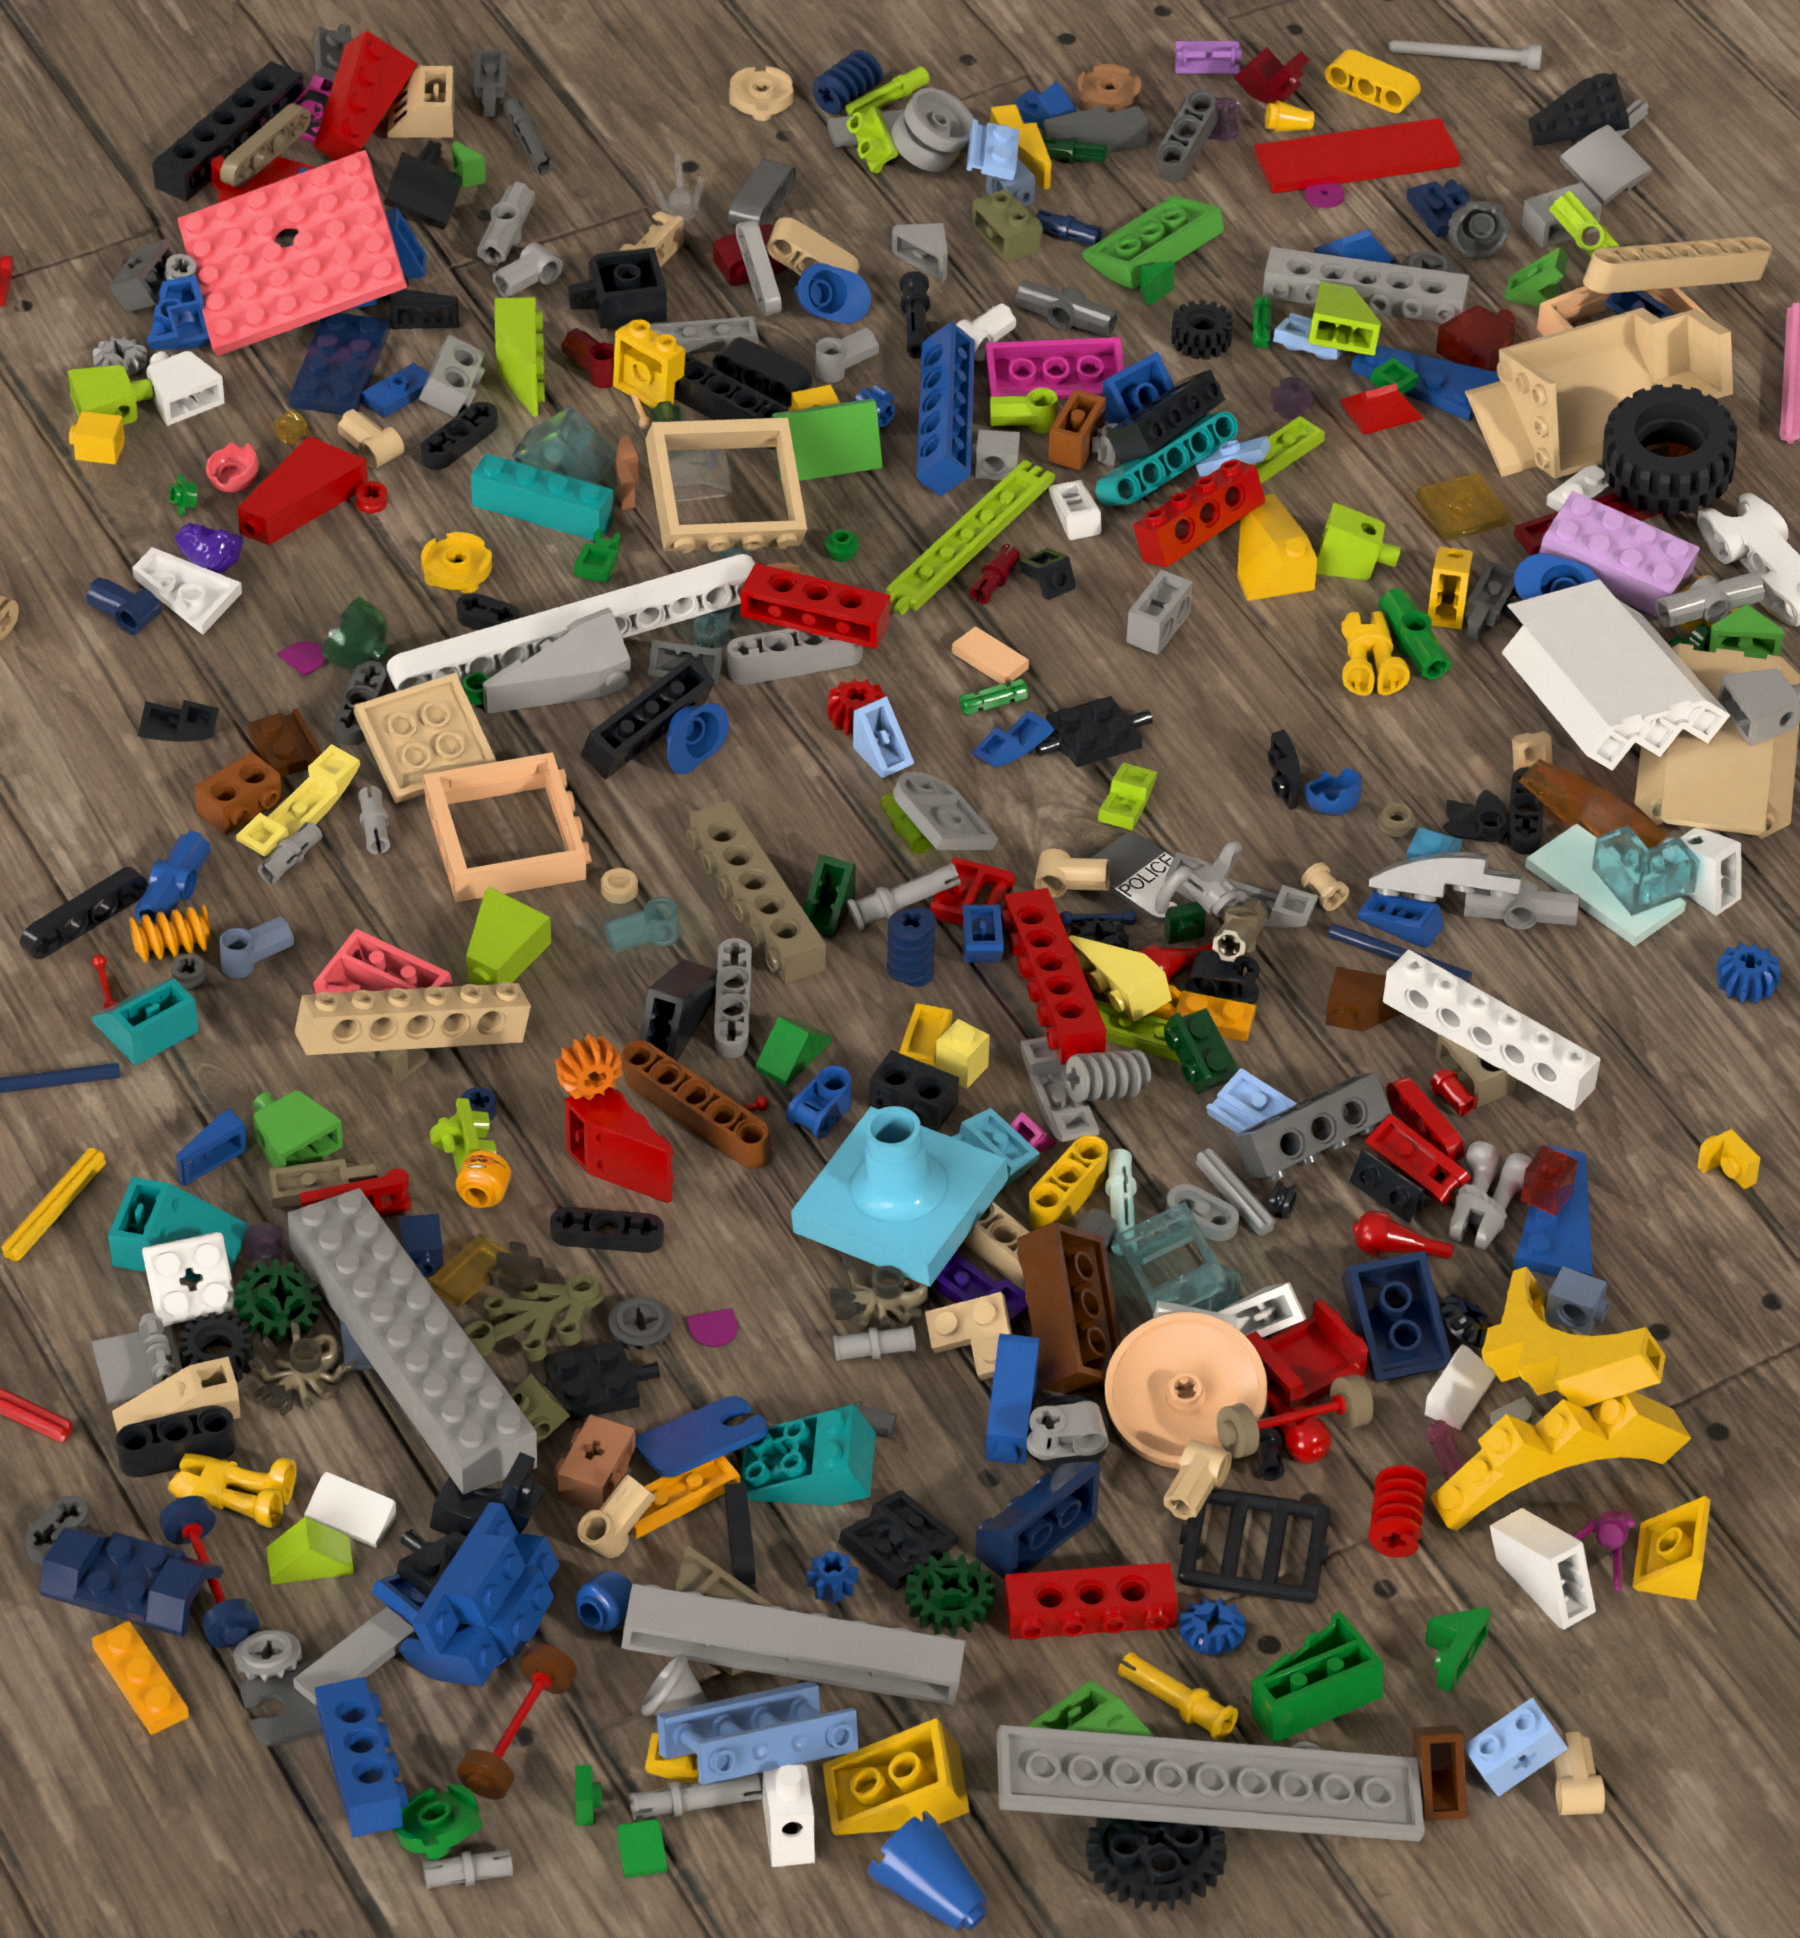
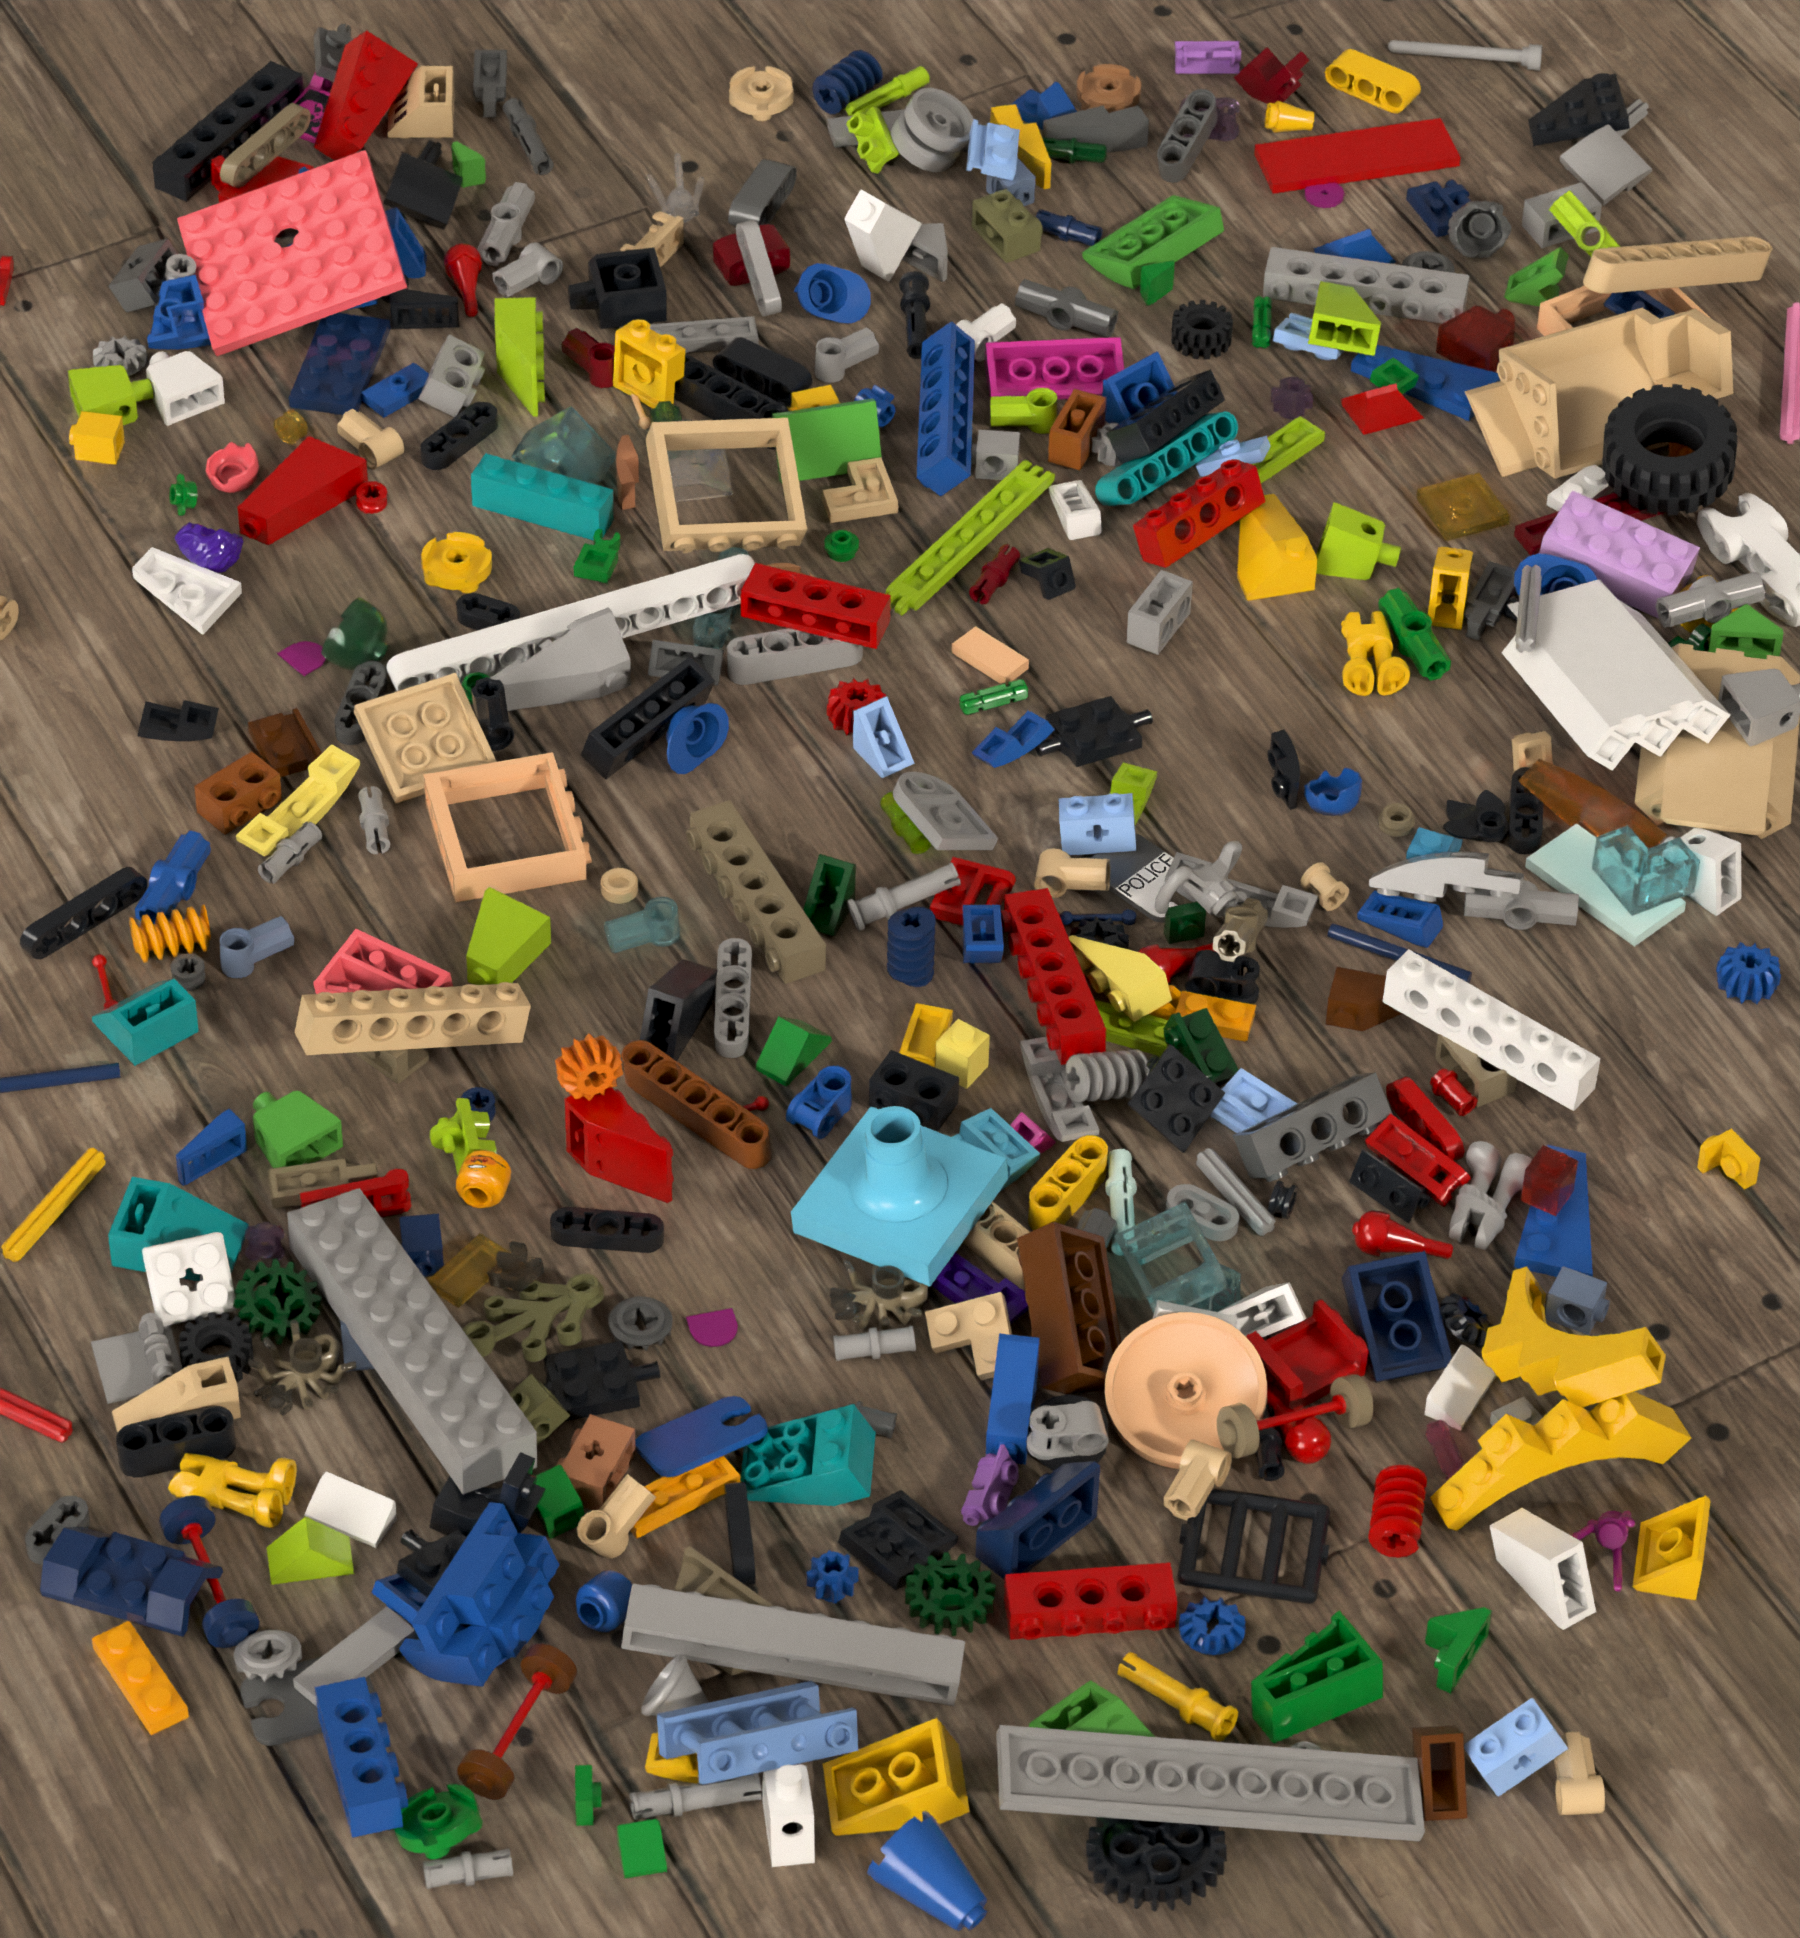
(130, 609): dark blue piece -> none
(463, 265): none -> red piece
(492, 712): none -> black piece
(560, 1505): none -> green panel
(801, 247): tan beam -> none
(867, 497): none -> tan plate
(879, 234): none -> white slope
(996, 1477): none -> medium lavender hinge
(1097, 824): none -> light blue brick
(1175, 1097): none -> black hinge
(1528, 608): none -> light grey axle

